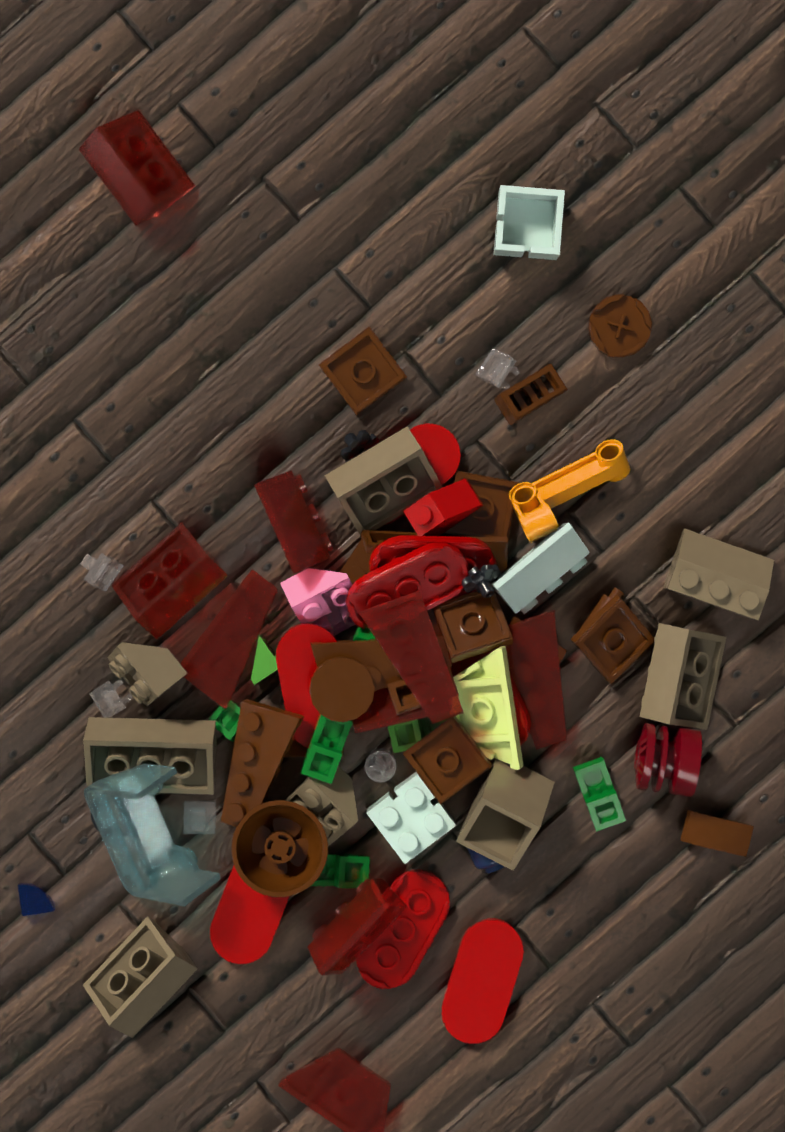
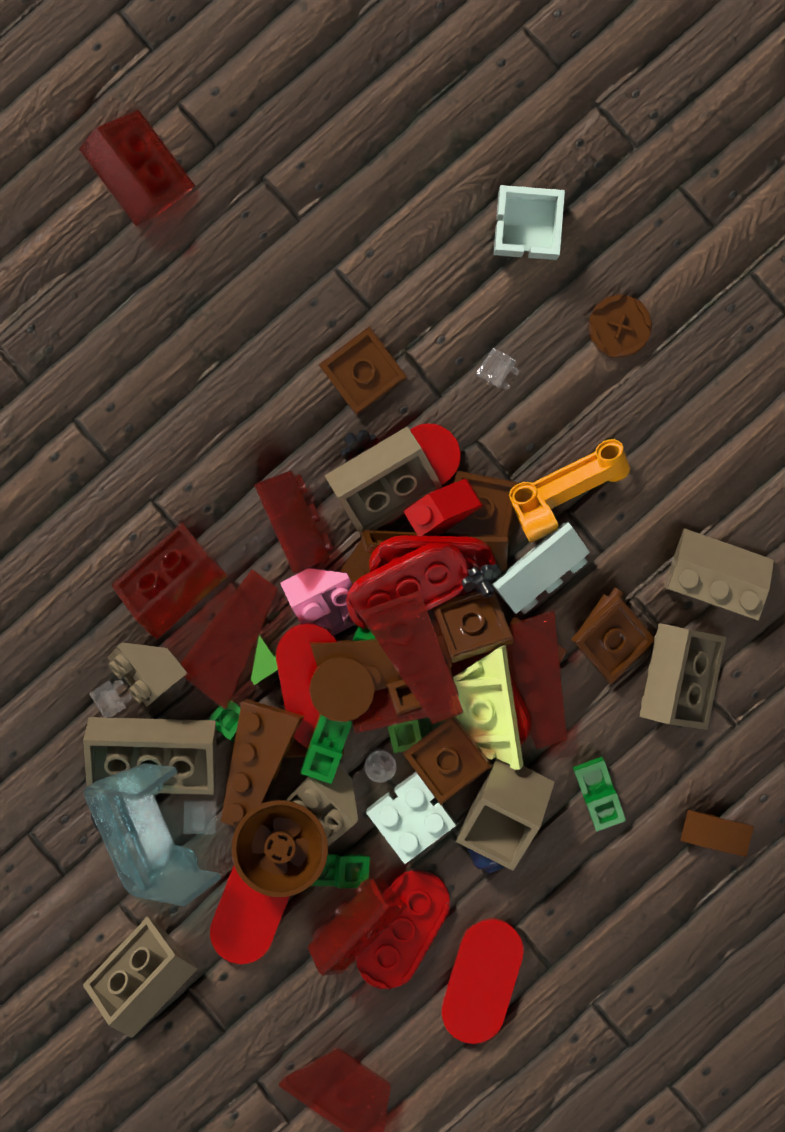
(34, 900): clear blue tile -> none
(101, 570): clear tile -> none
(508, 408): reddish brown slope -> none
(670, 760): dark red wheel -> none

